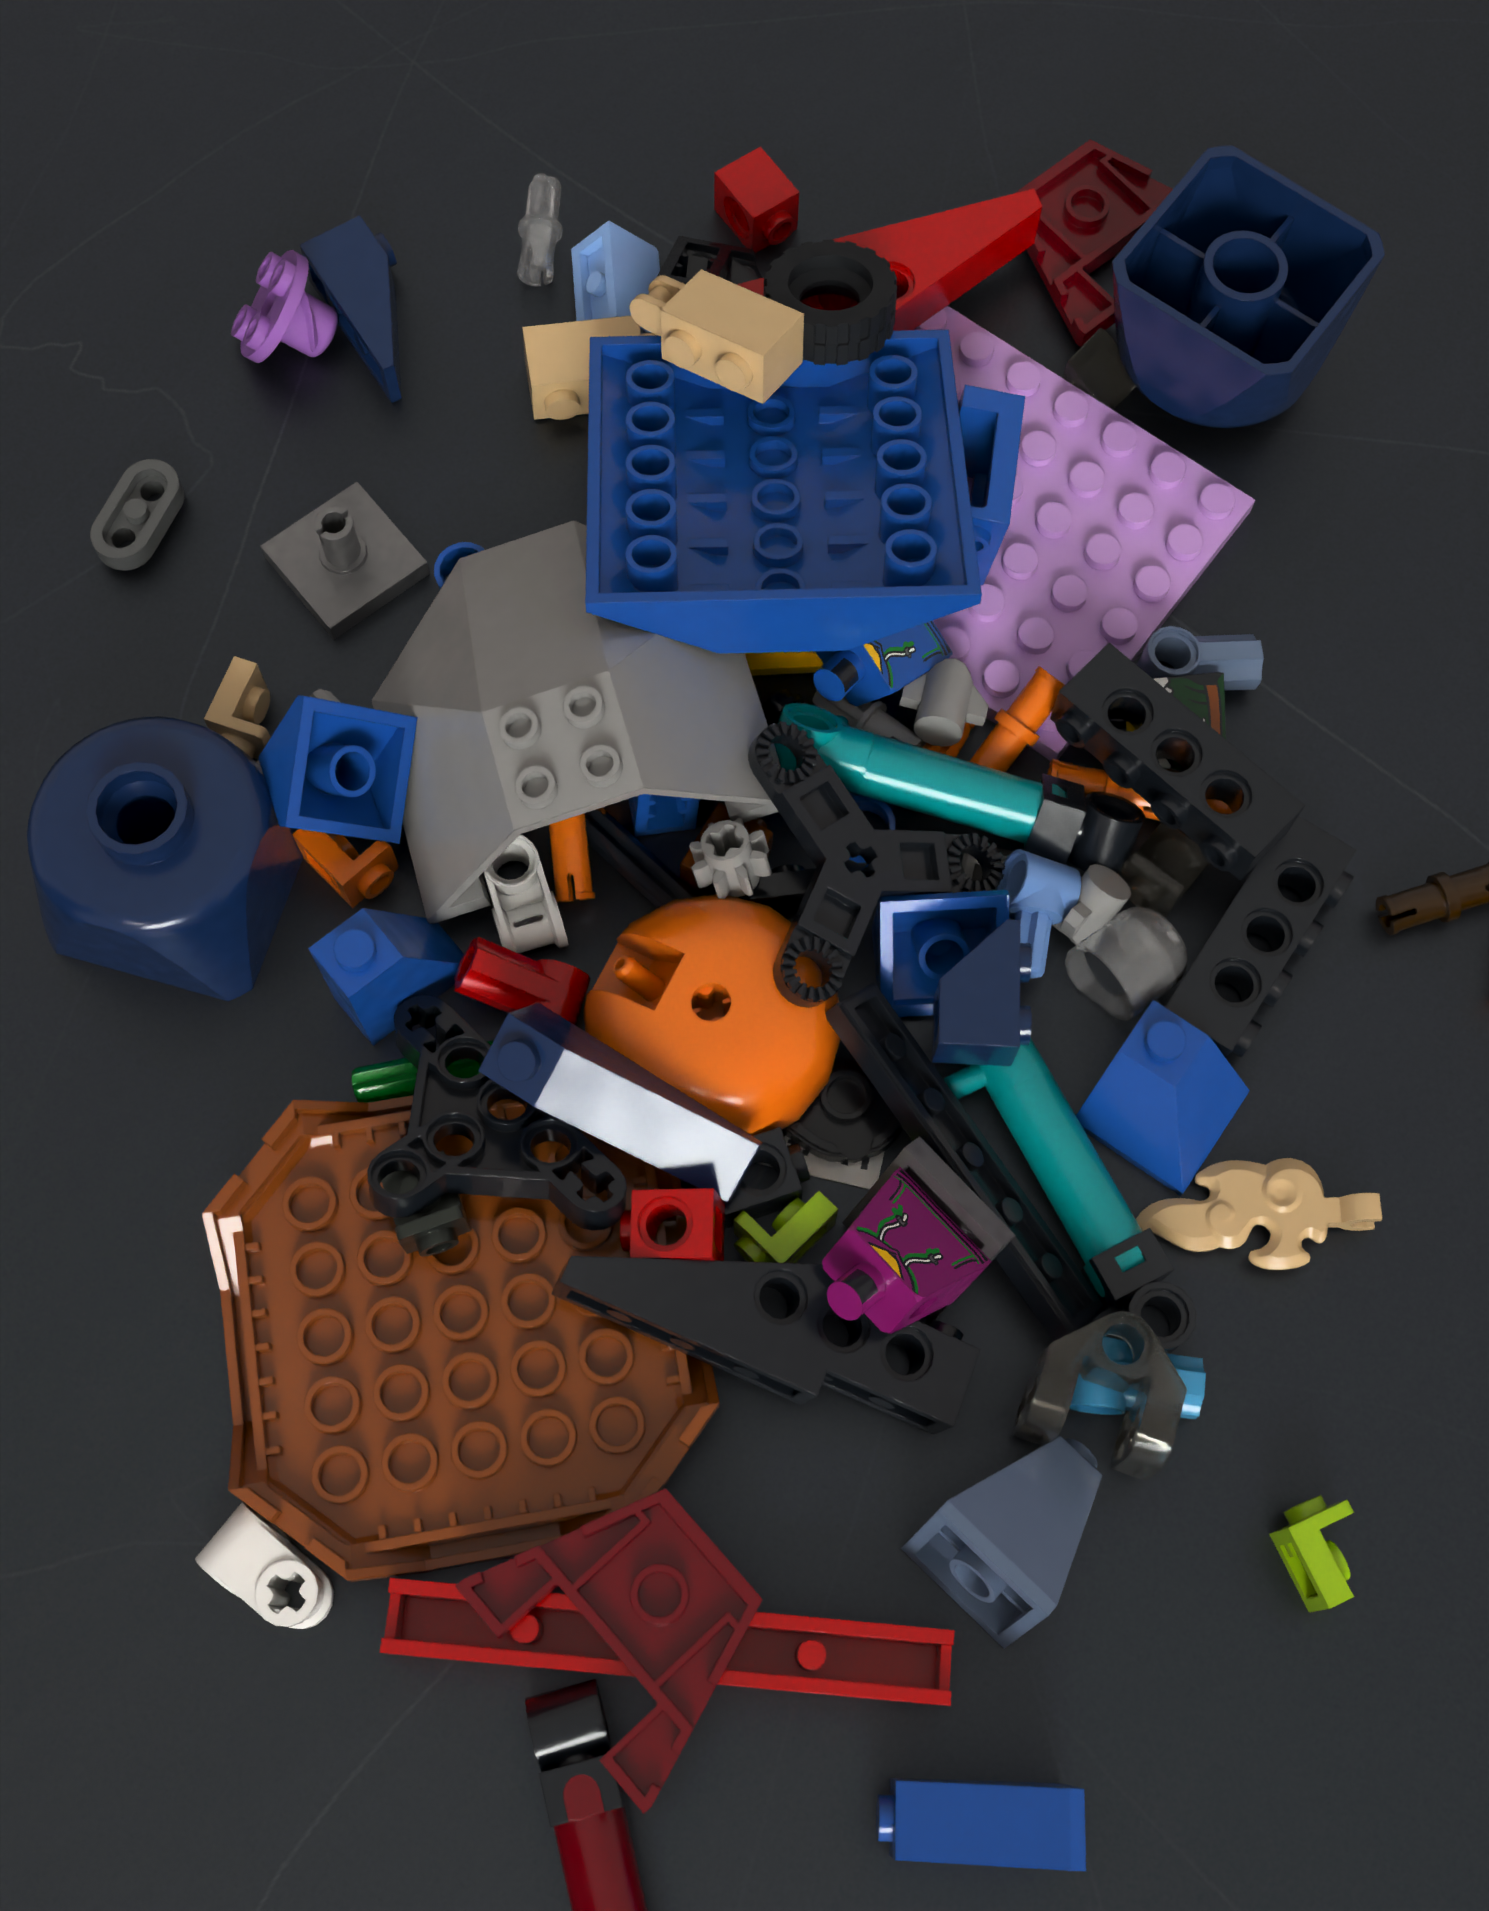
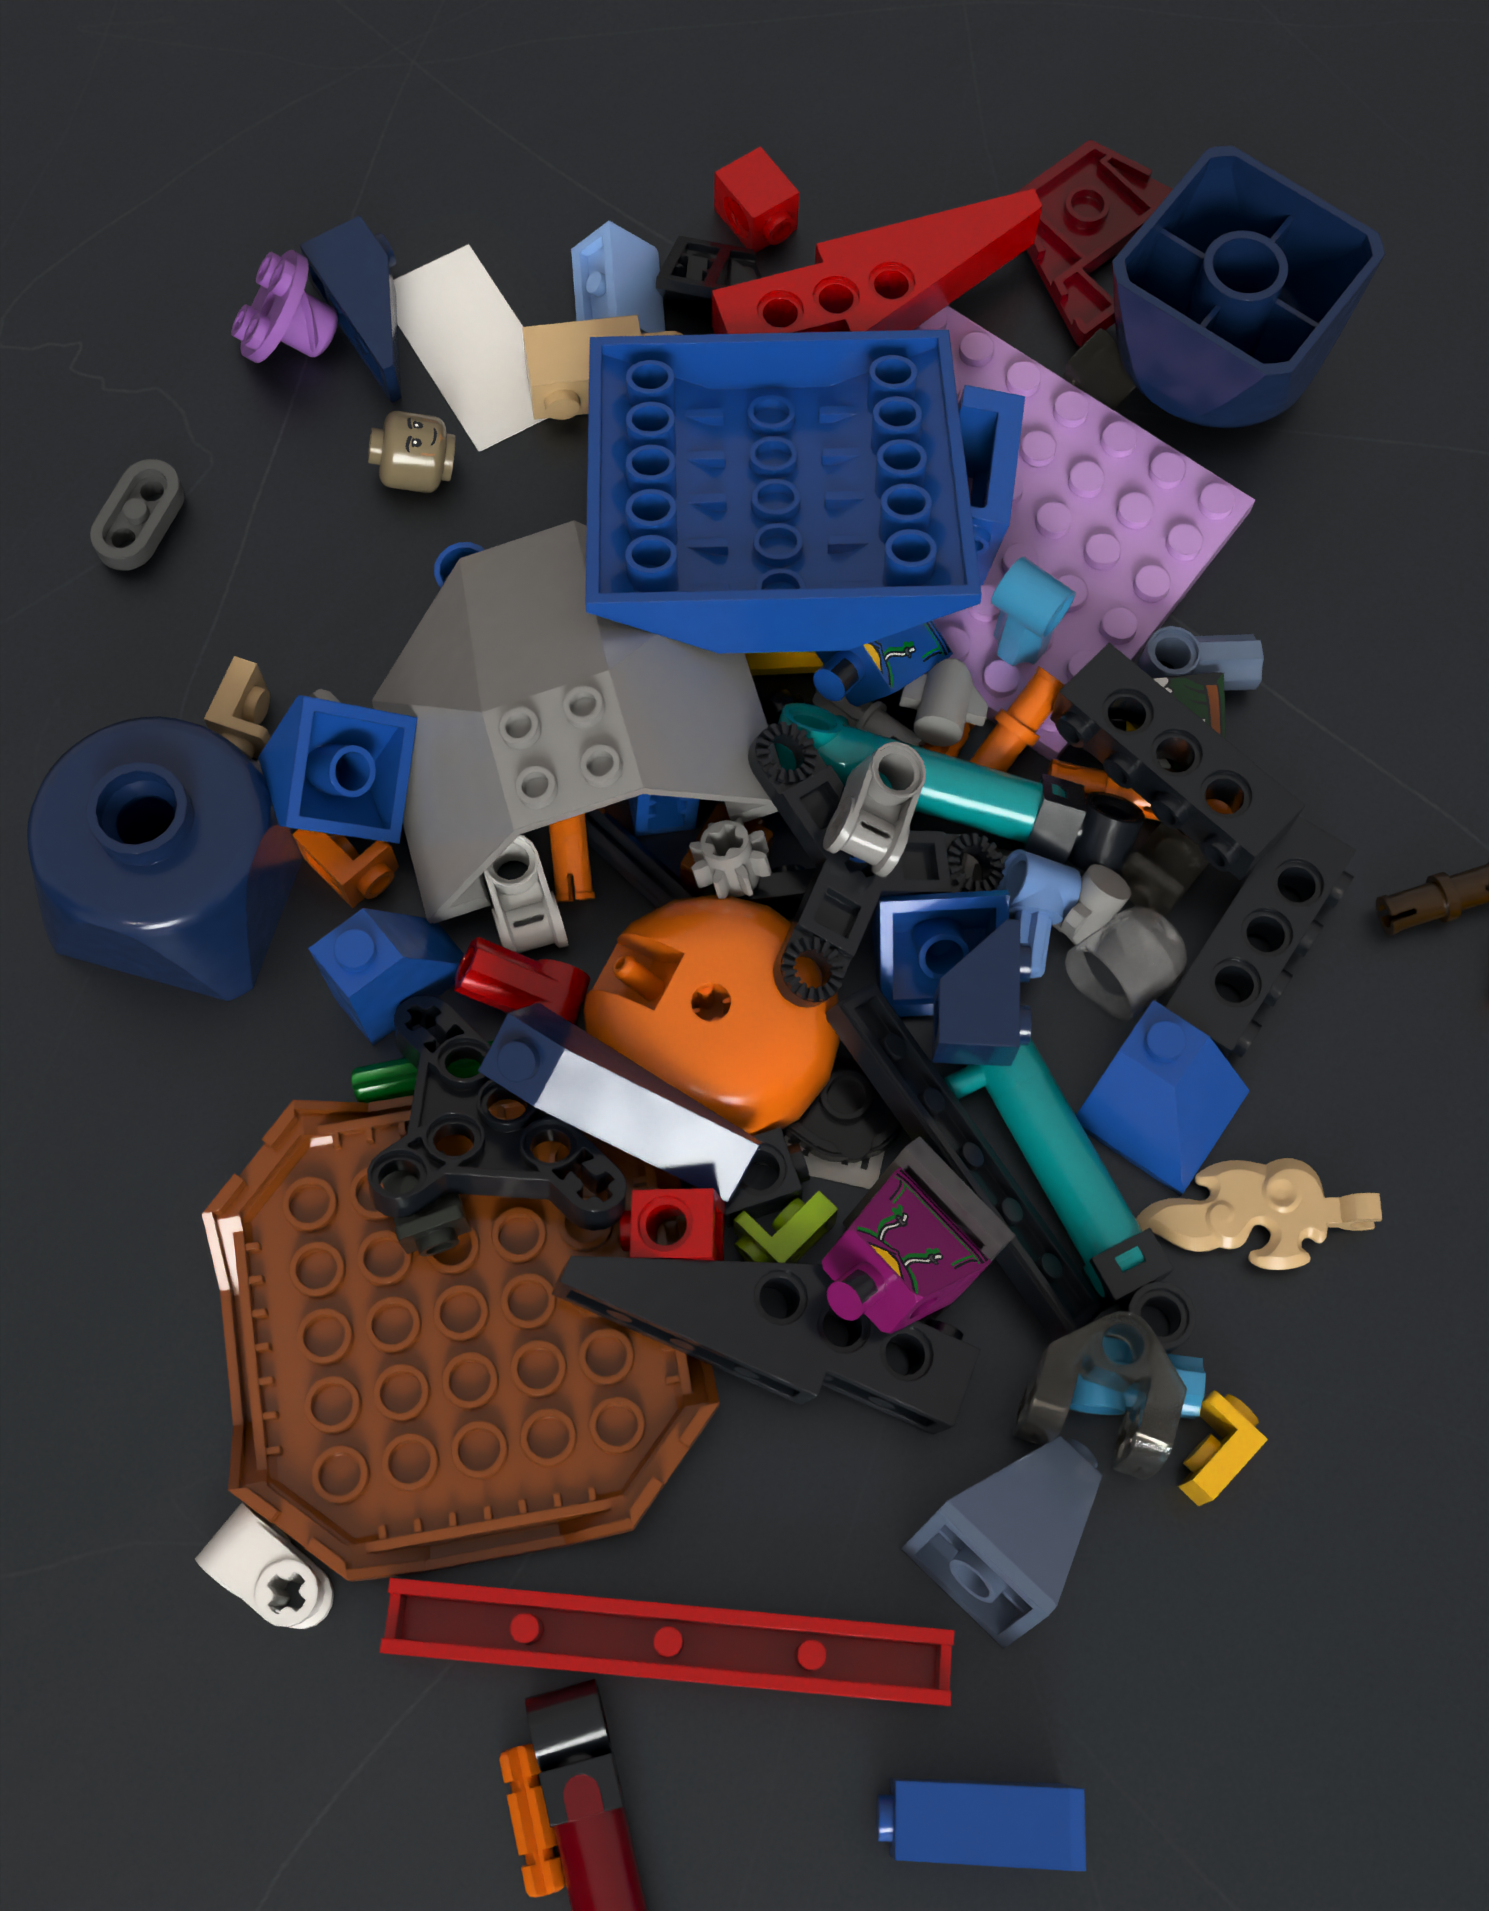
(345, 560): flat silver tile -> none
(412, 451): none -> dark tan head
(468, 344): none -> white sticker
(530, 1822): none -> orange axle
(540, 230): clear axle -> none
(659, 1603): dark red wing -> none
(723, 332): tan brick -> none
(843, 271): black tyre -> none
(873, 818): none -> light grey piece
(1030, 610): none -> dark azure piece
(1219, 1461): none -> yellow bracket
(1311, 1561): lime bracket -> none

